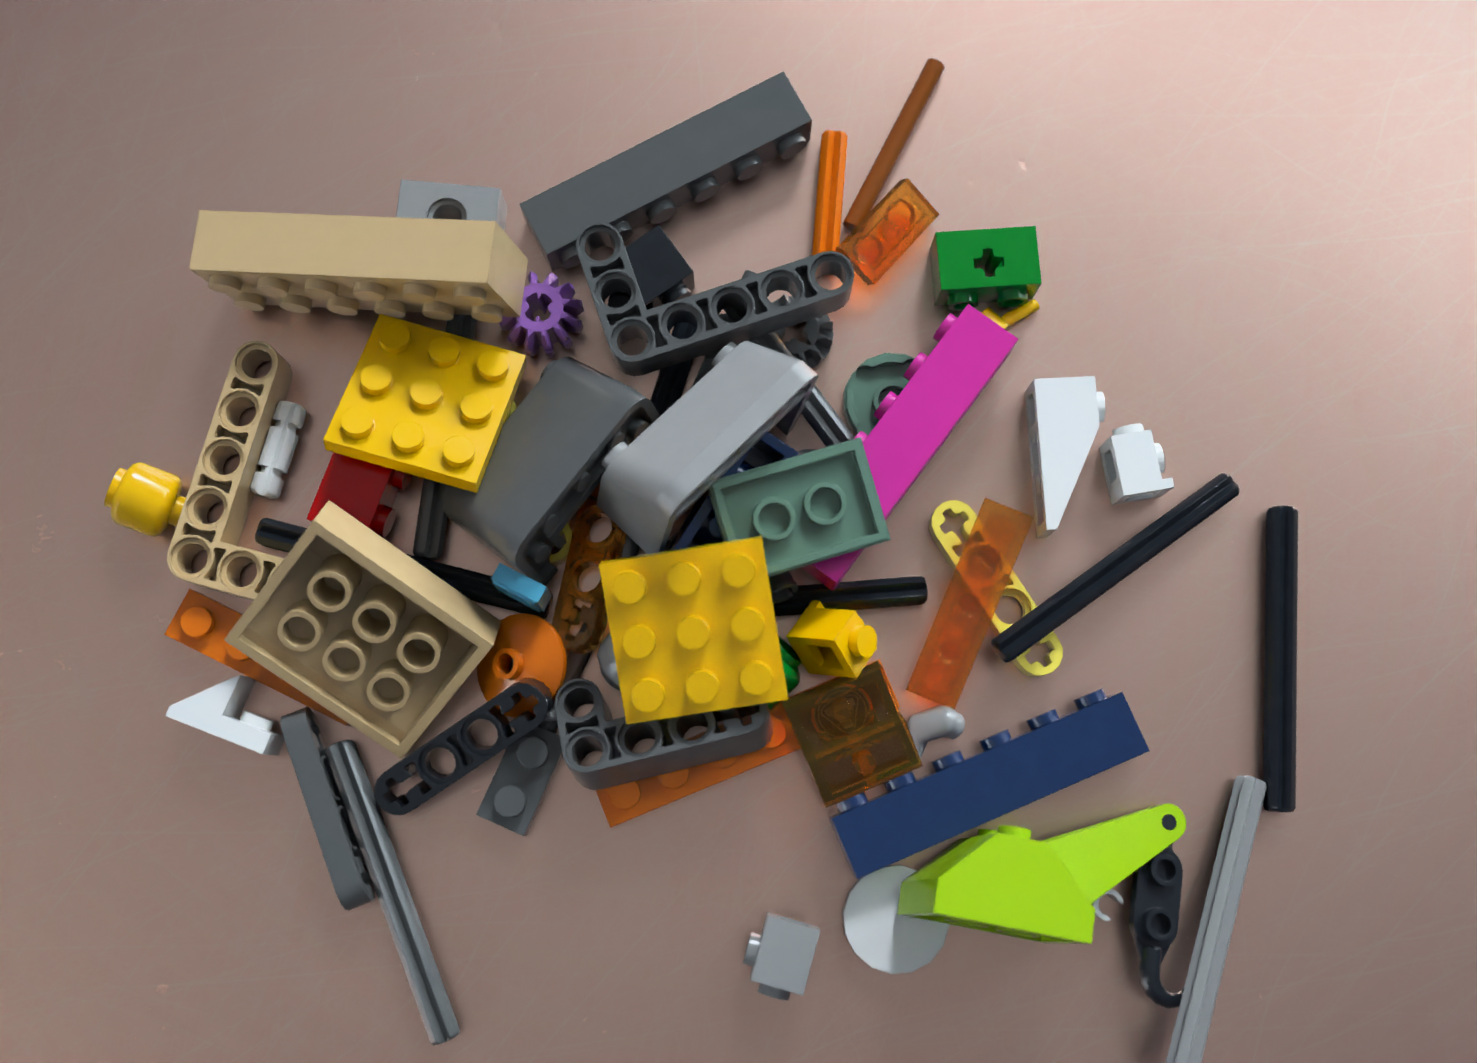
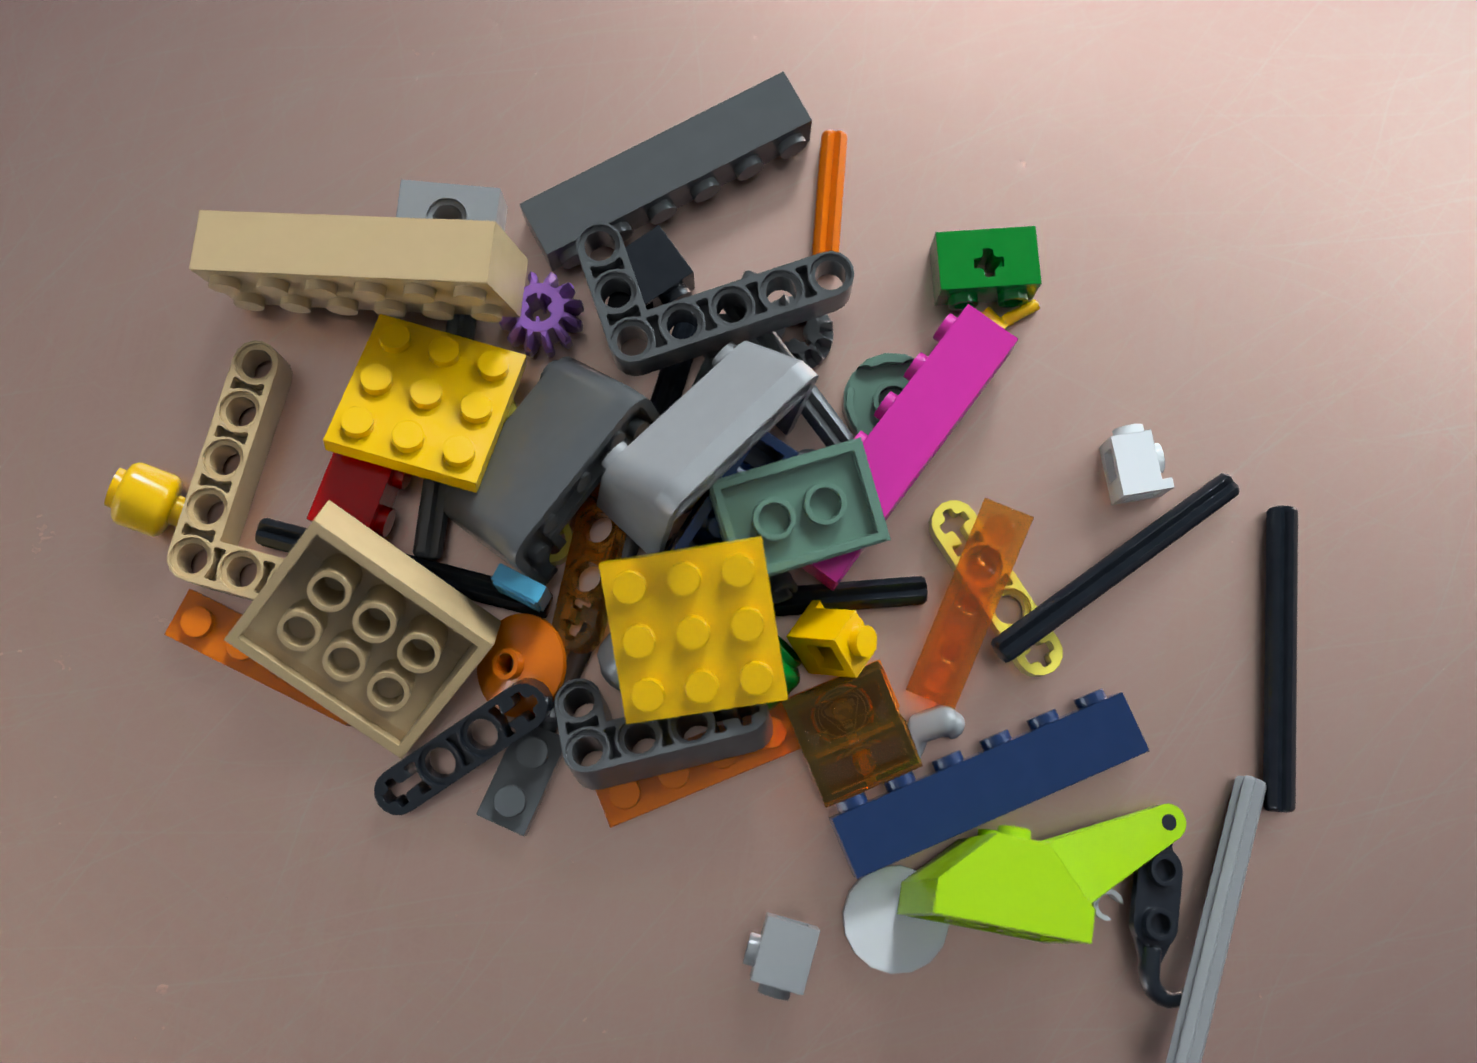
(219, 711): white slope -> none
(278, 450): white axle -> none
(326, 809): dark grey beam -> none
(392, 892): dark grey axle -> none
(887, 231): clear orange plate -> none
(894, 143): dark orange bar -> none
(1061, 430): white slope -> none

